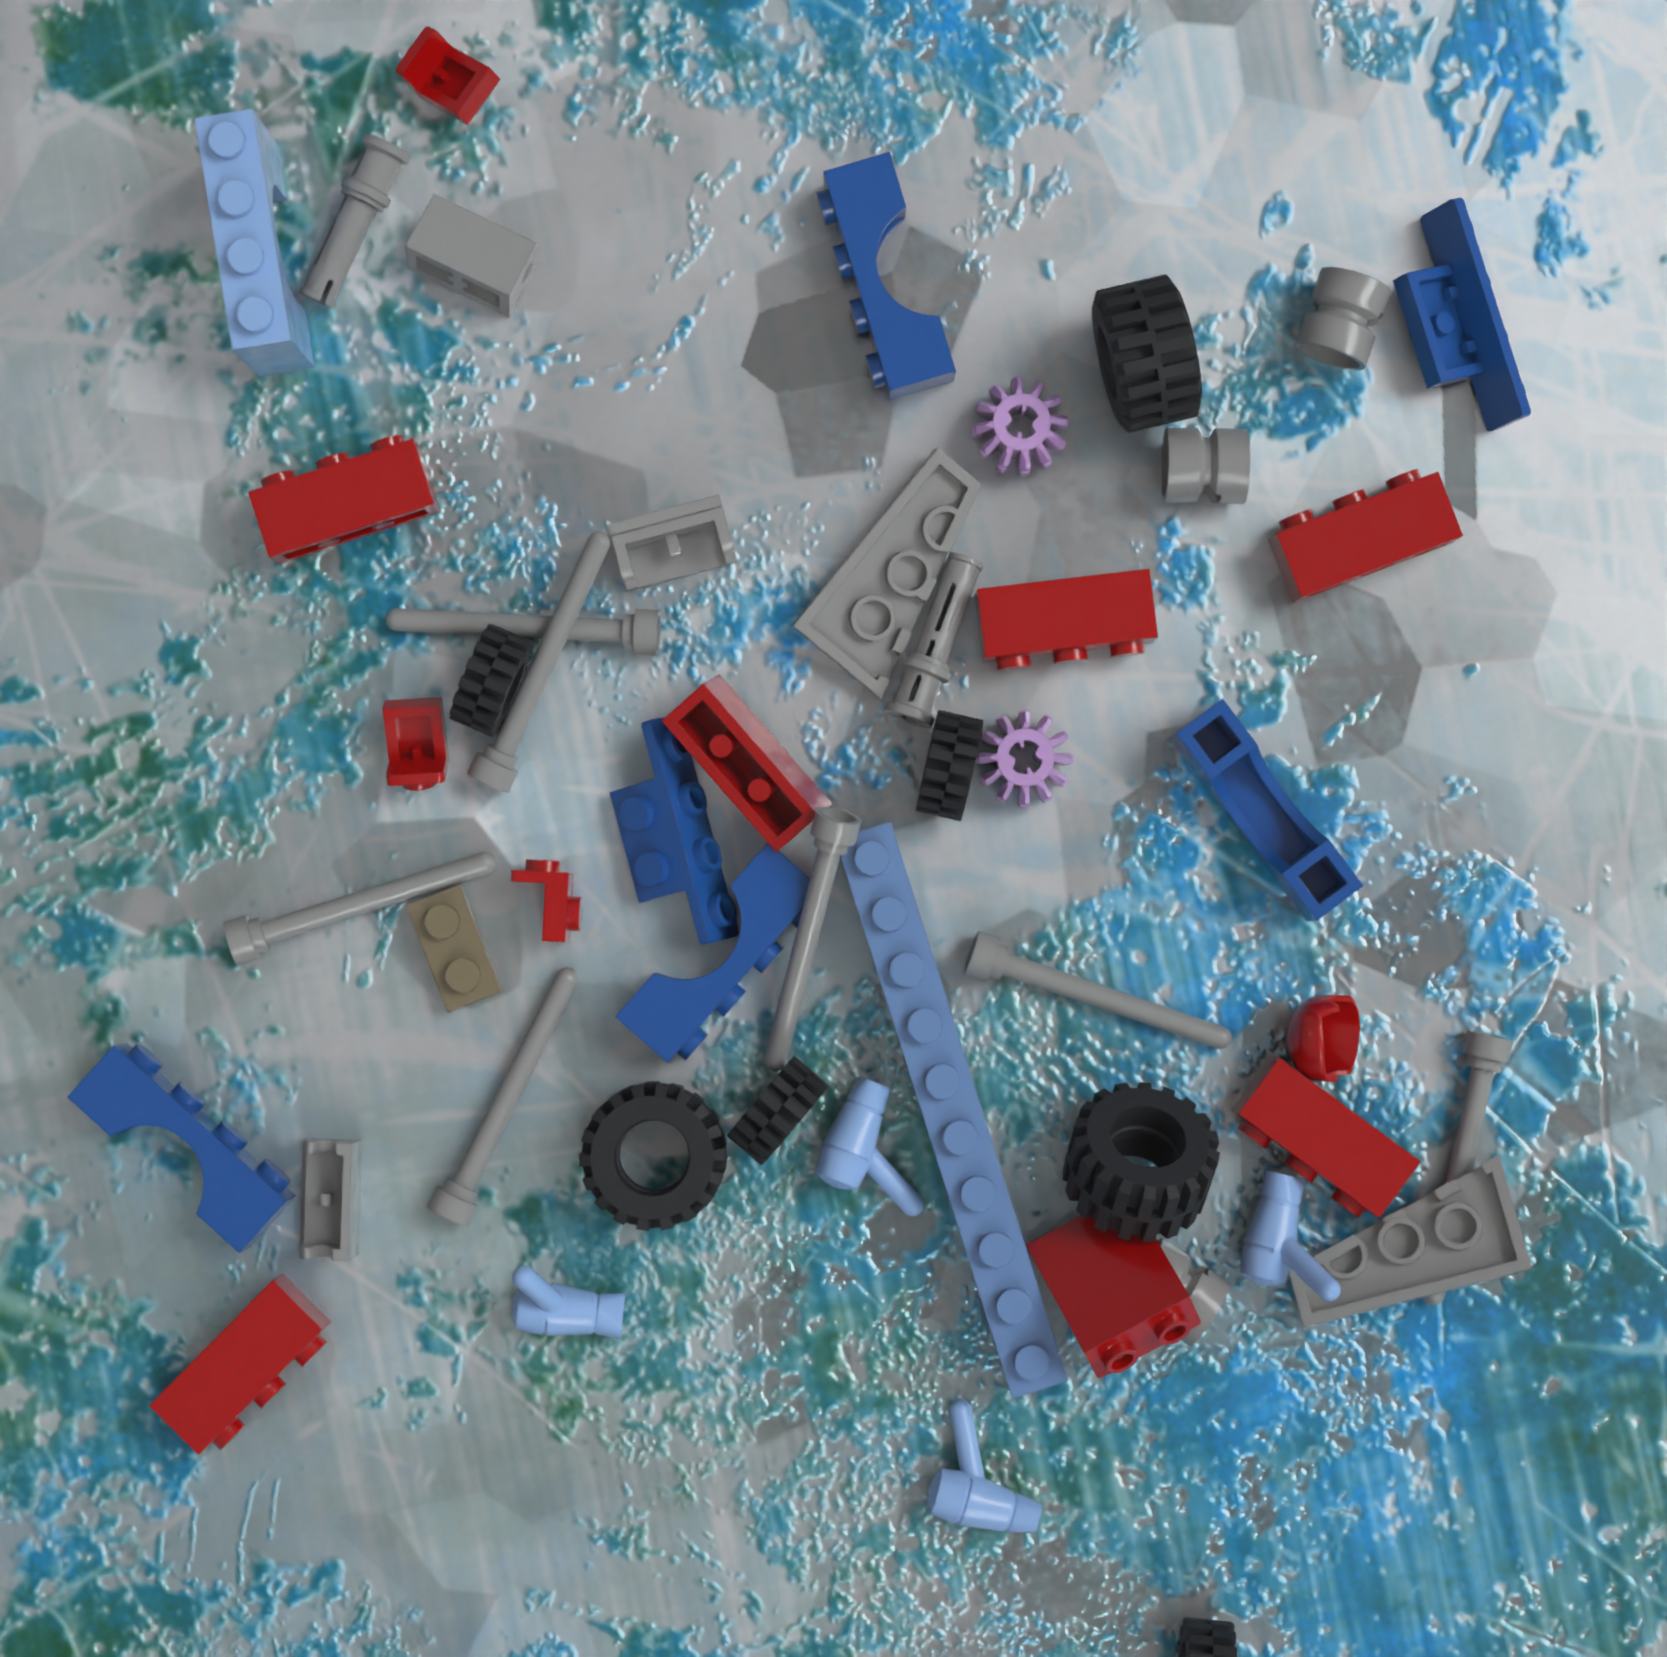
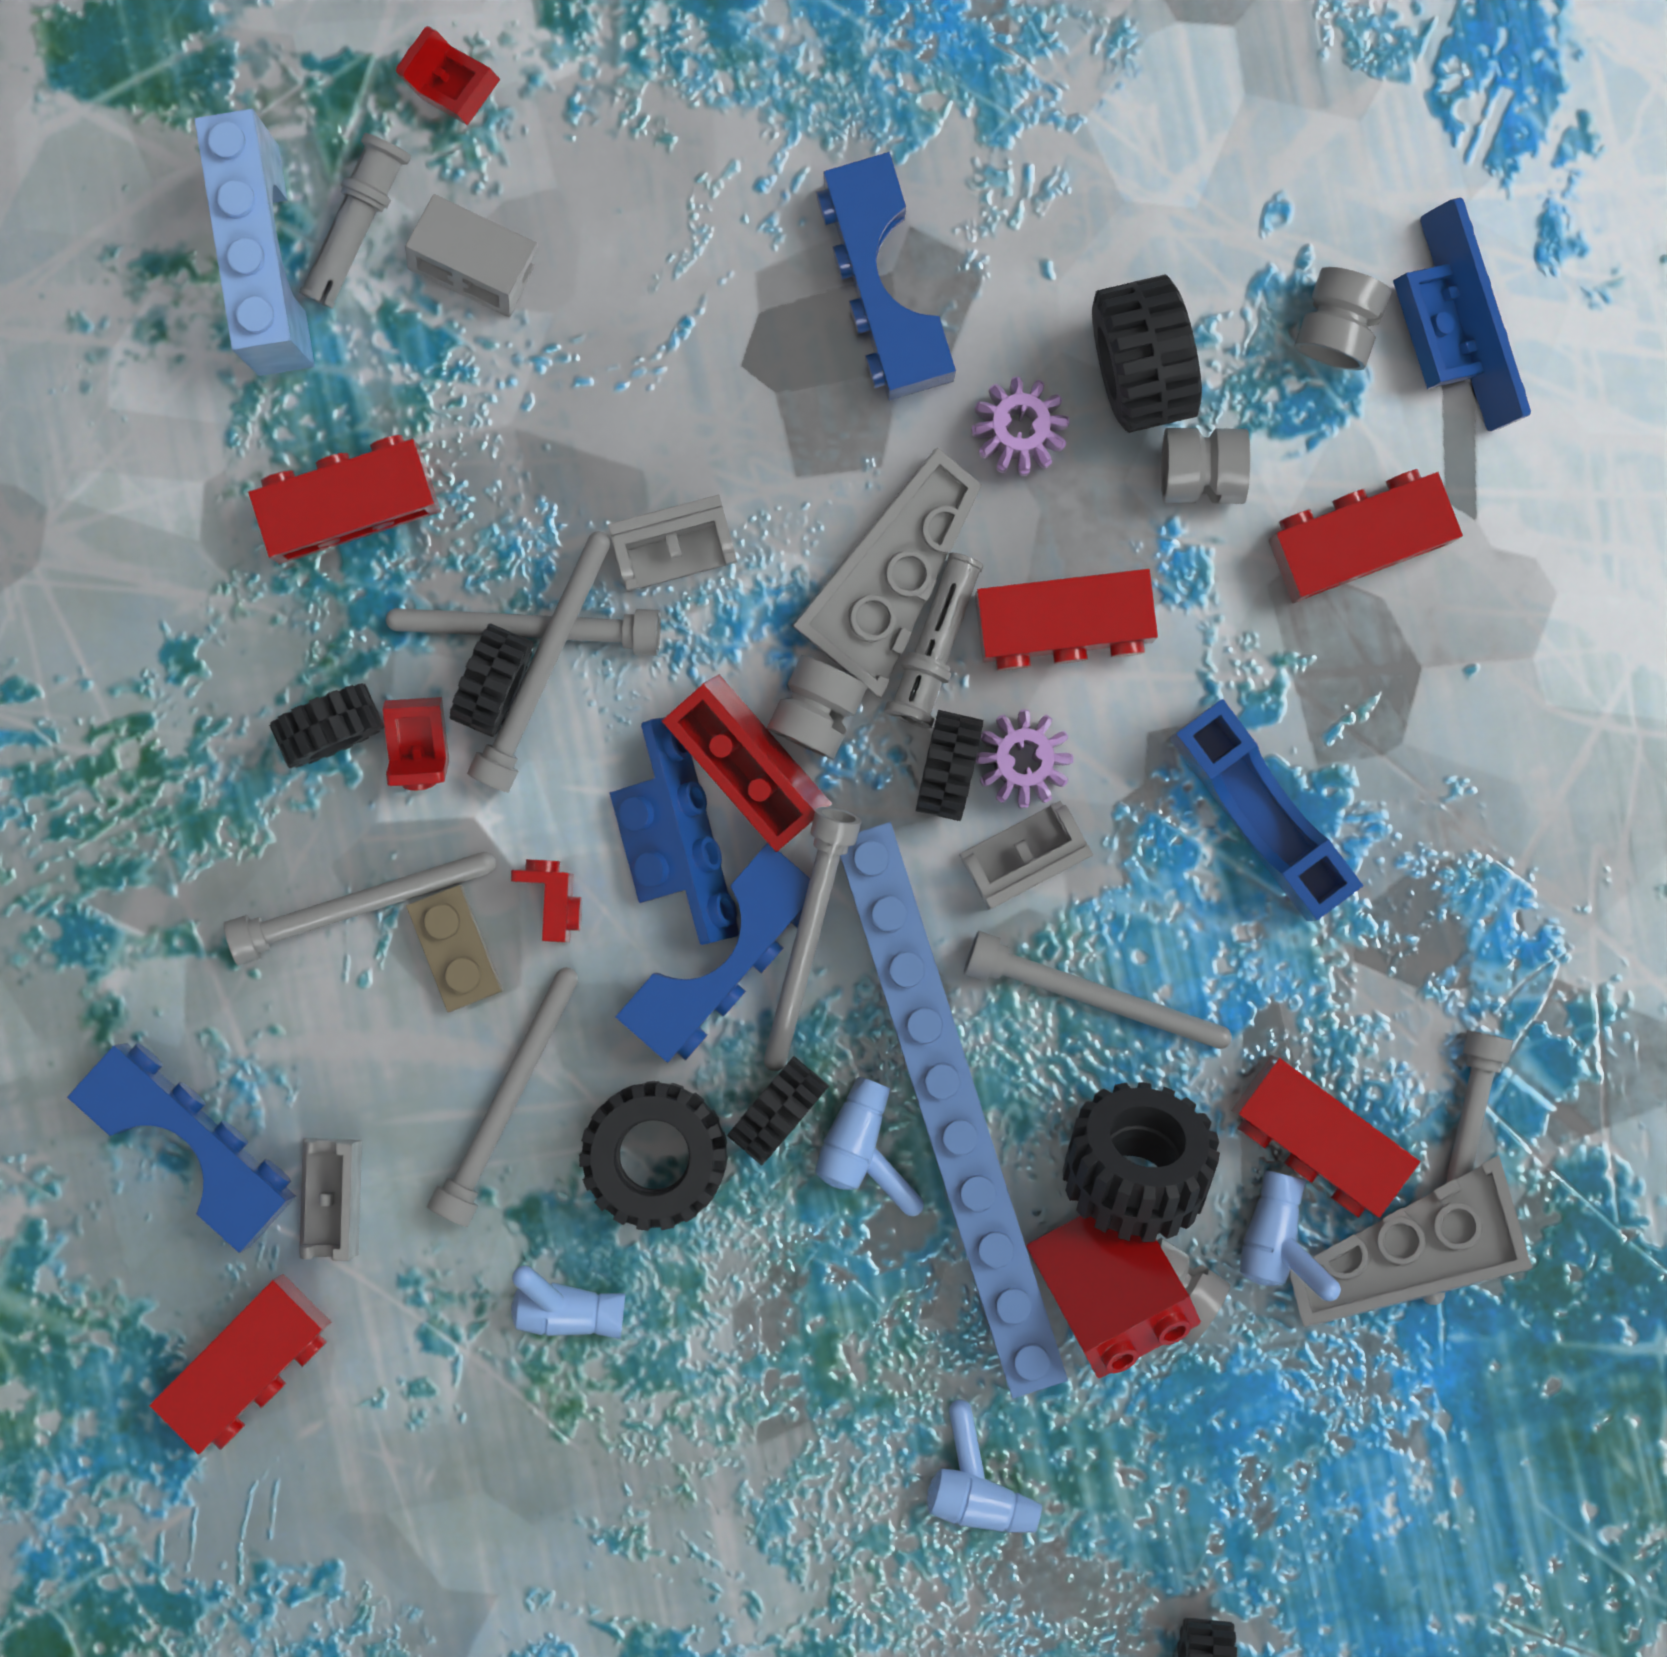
(326, 725): none -> black tyre
(817, 707): none -> light grey wheel
(1025, 854): none -> light grey hinge
(1324, 1037): red hair -> none

